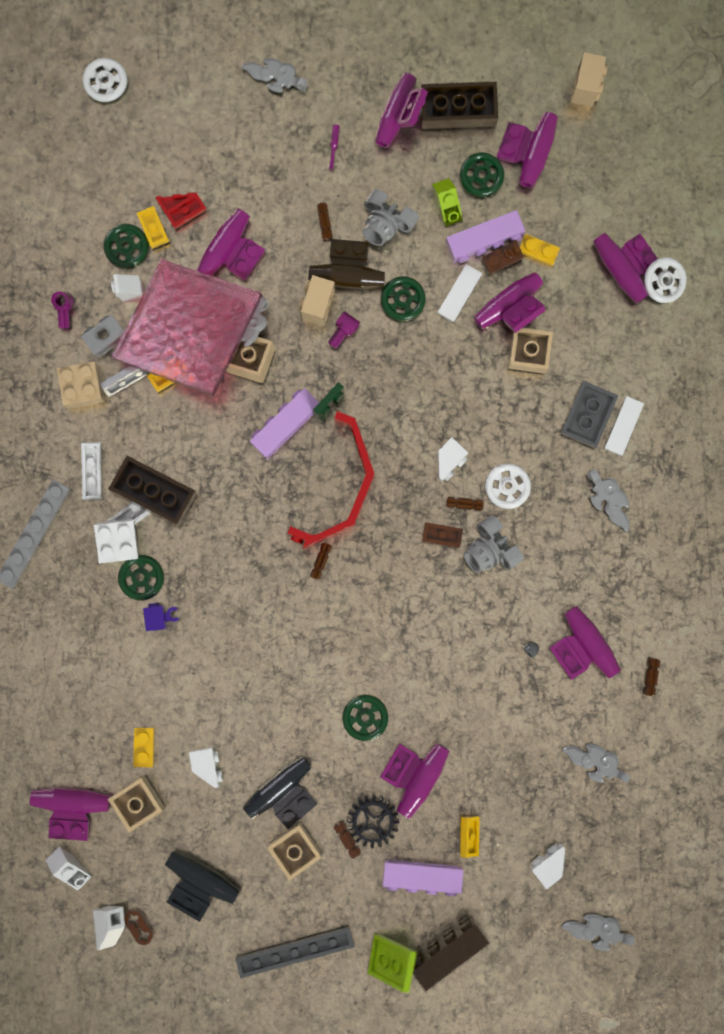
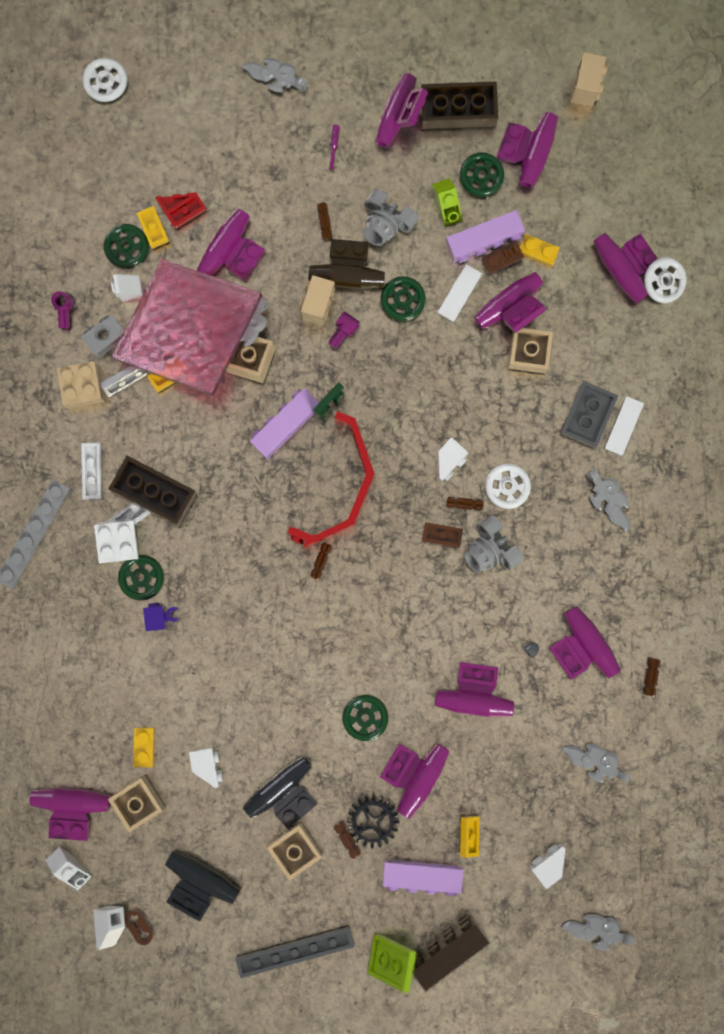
(475, 693): none -> magenta plate

